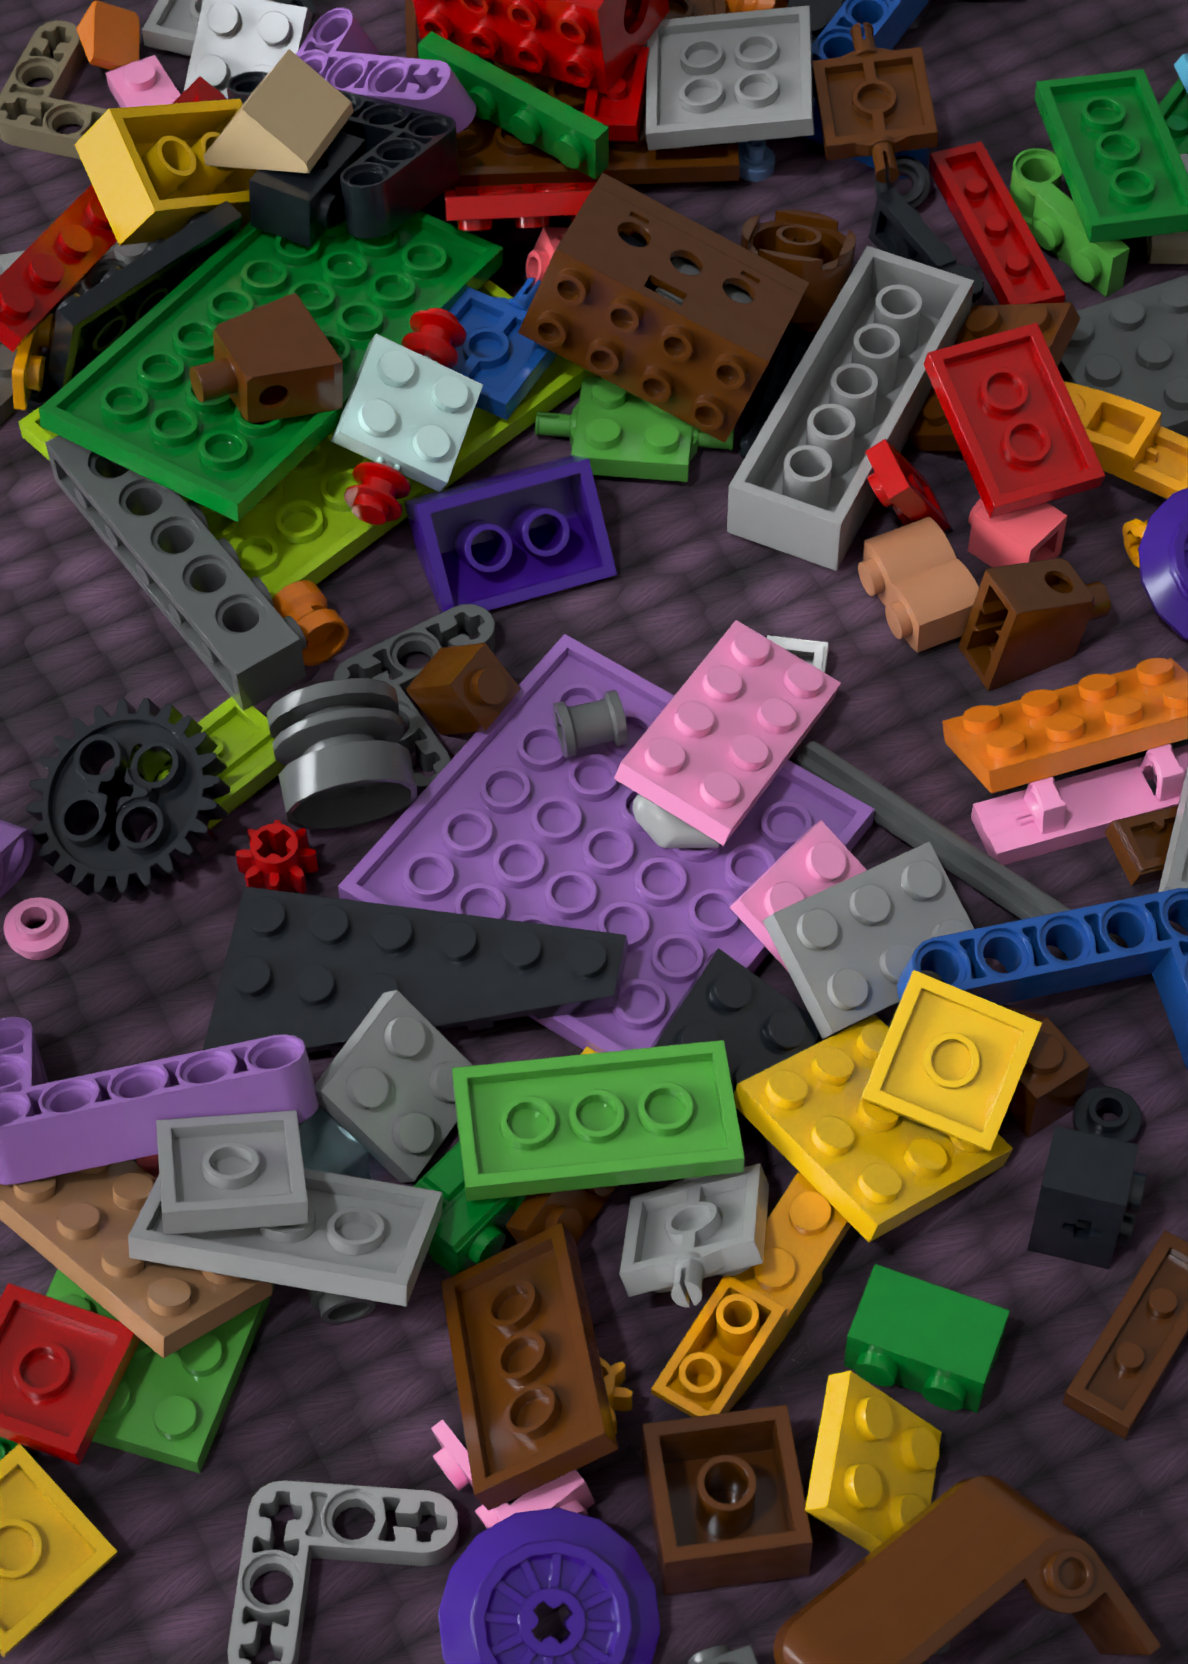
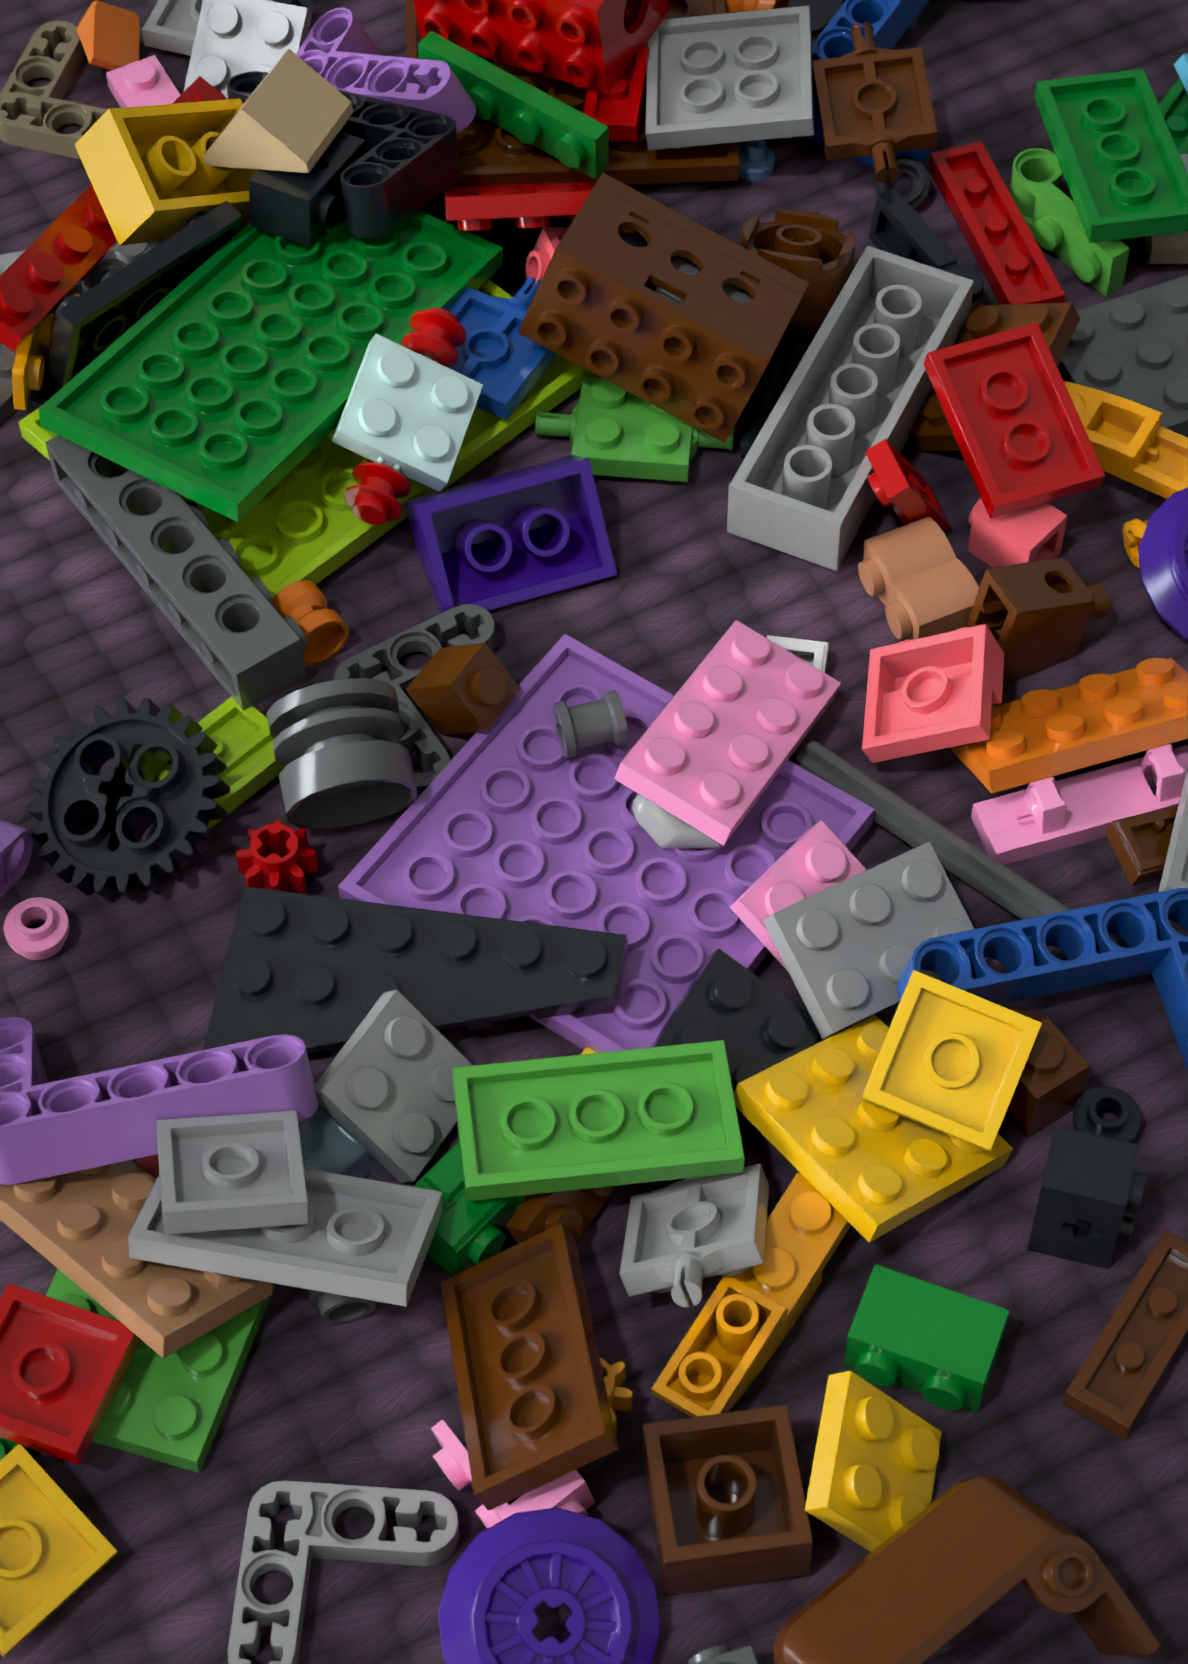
(272, 364): reddish brown torso -> none
(932, 693): none -> coral plate

